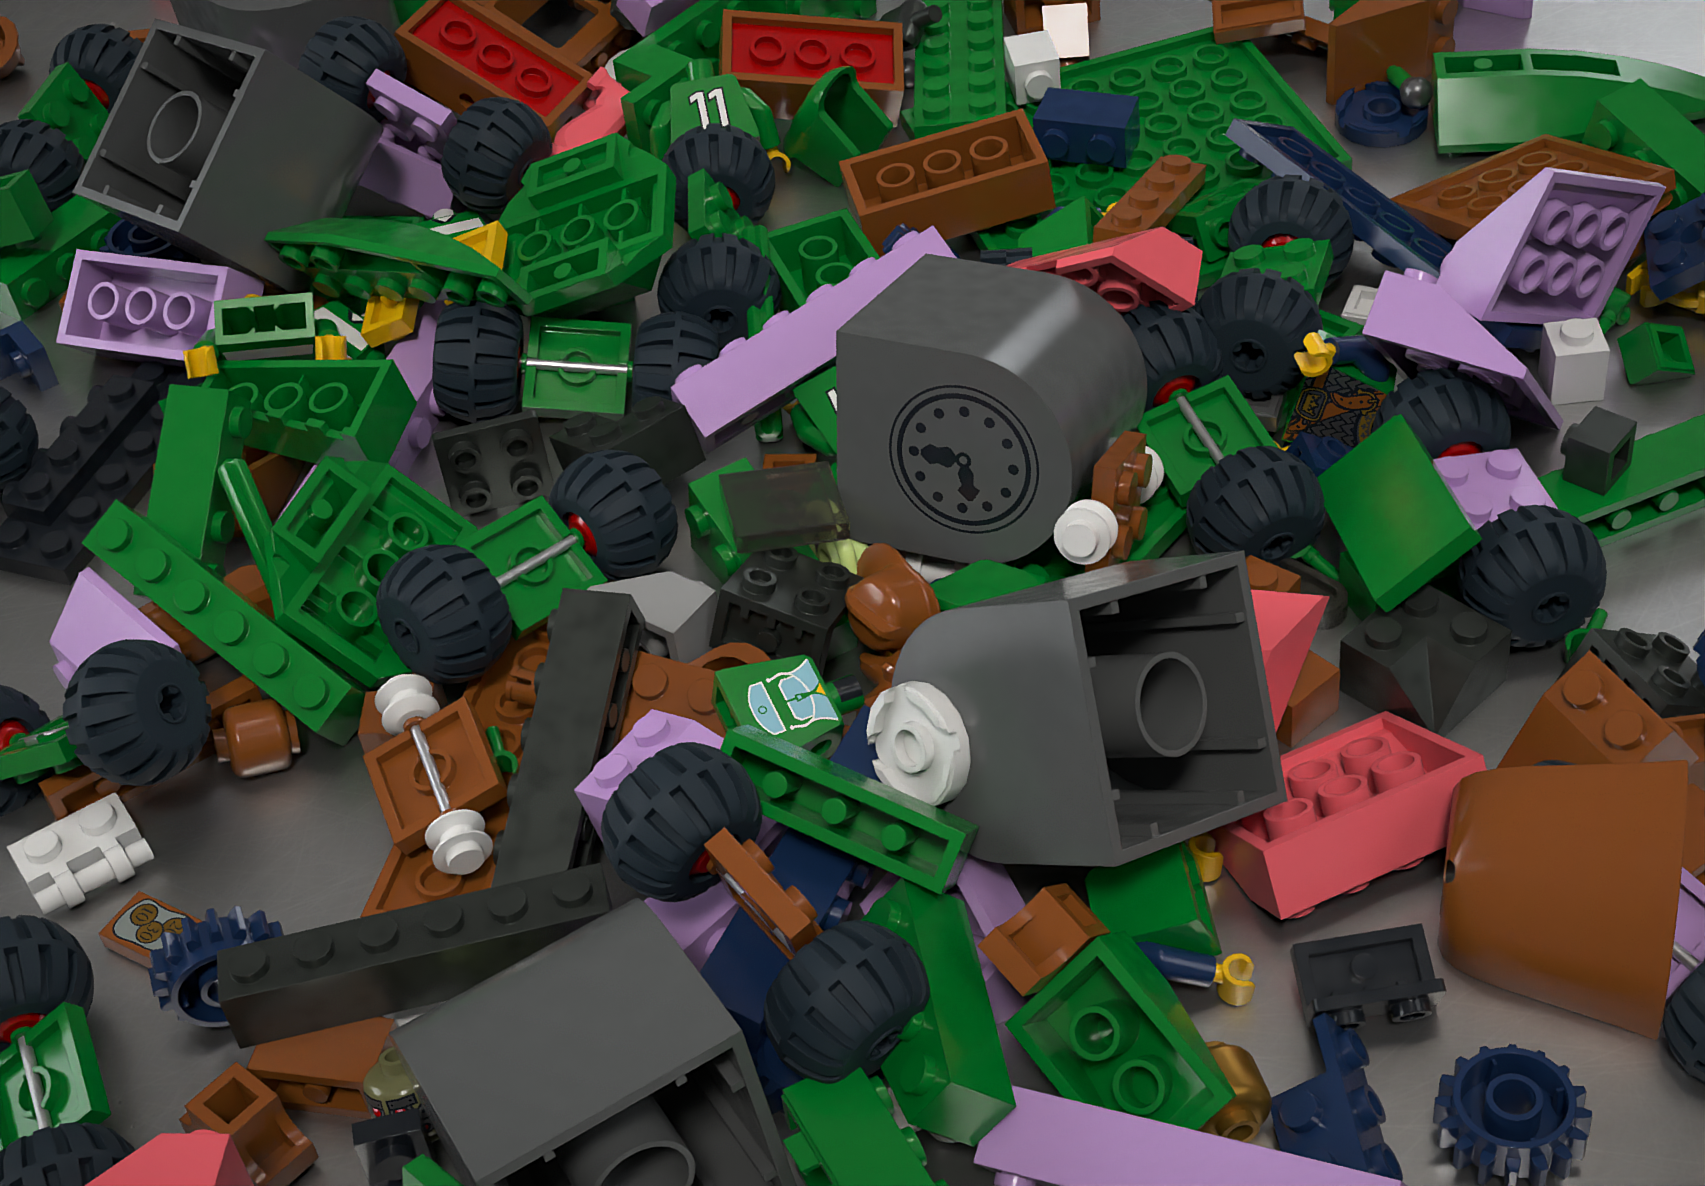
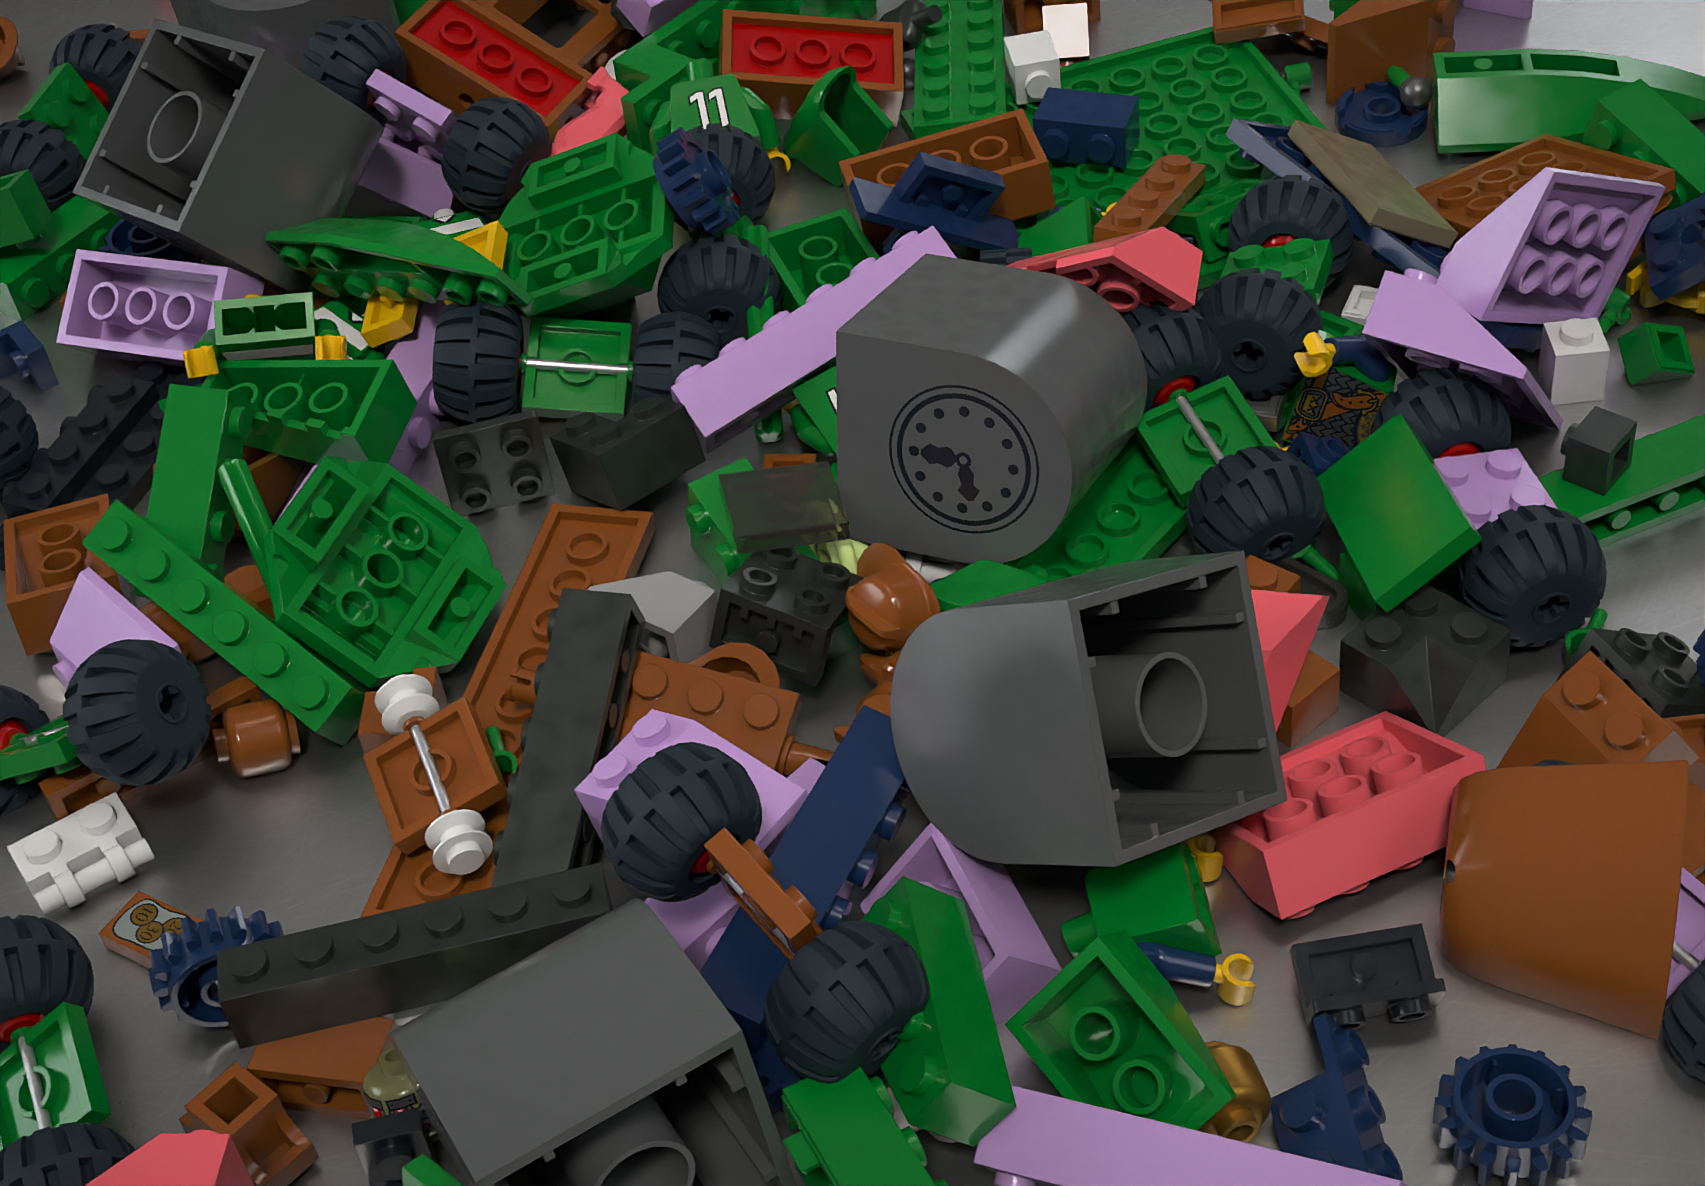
(43, 563): none -> dark orange slope
(461, 602): black plate -> none
(695, 183): none -> dark blue gear
(787, 701): green torso -> none
(853, 810): green brick -> none
(919, 742): white tile -> none
(942, 196): none -> dark blue bracket
(1042, 938): dark orange brick -> none
(1105, 527): plate -> none
(1299, 77): none -> green hand
(1372, 185): none -> dark tan tile

